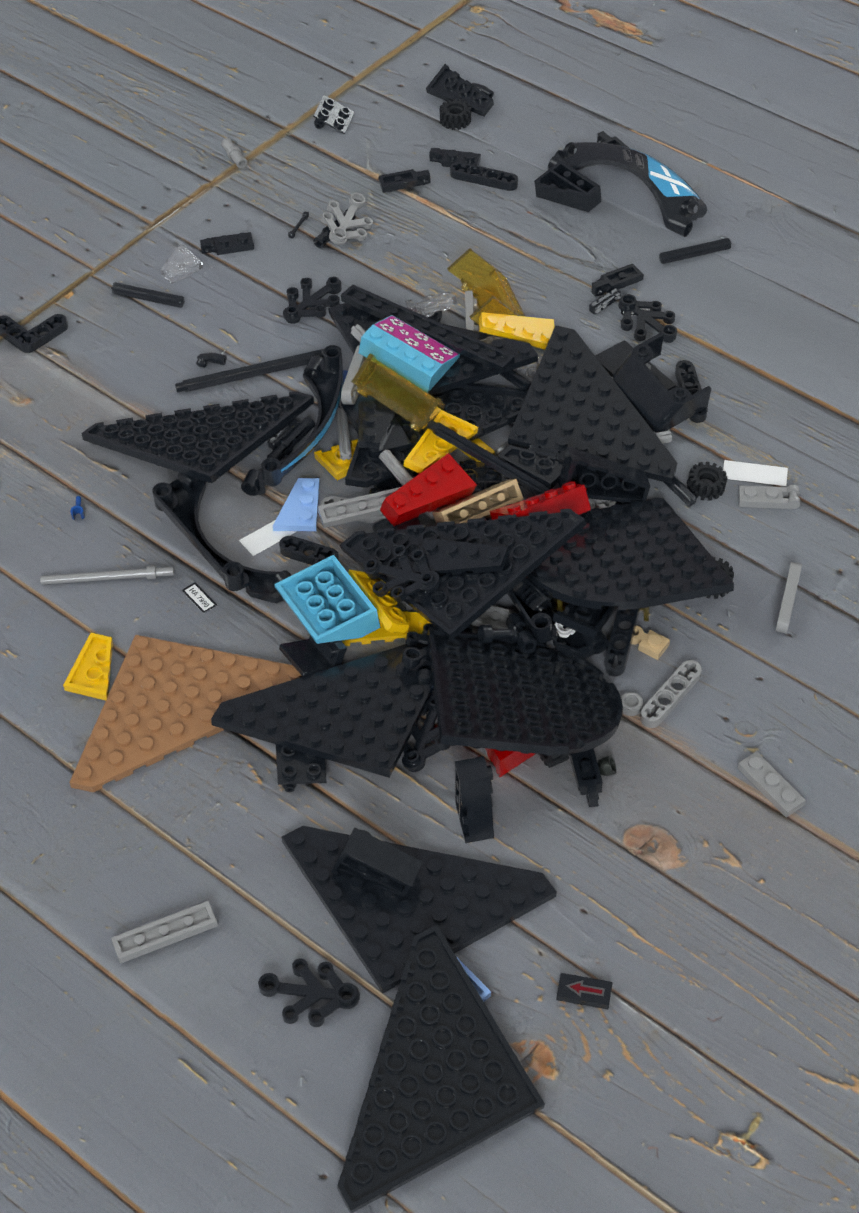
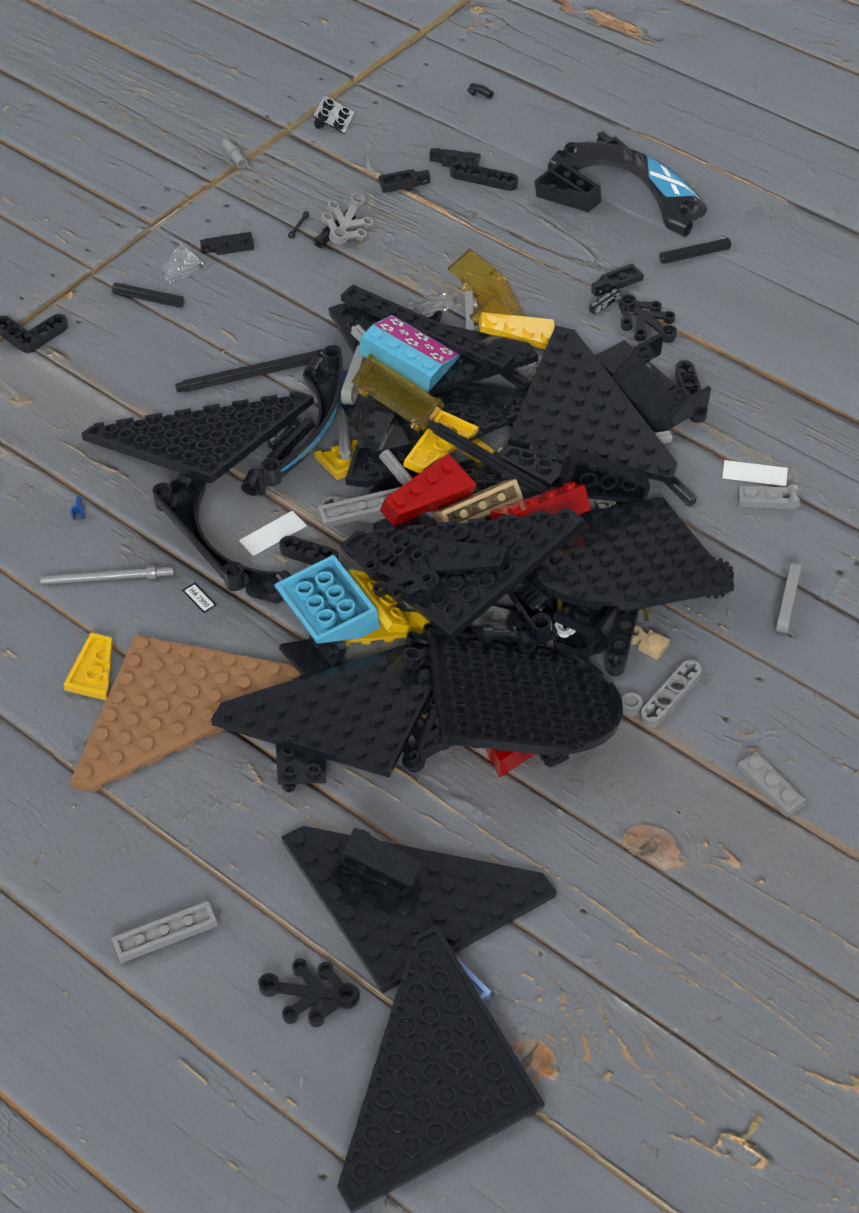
(210, 357): black arm -> none
(294, 313): black plant -> none
(300, 508): light blue wing -> none
(450, 86): black wing -> none
(455, 114): black tyre -> none
(474, 798): black wedge -> none
(584, 991): black tile -> none
(587, 775): black hinge -> none
(607, 766): pearl dark grey hinge -> none
(709, 472): black tyre -> none

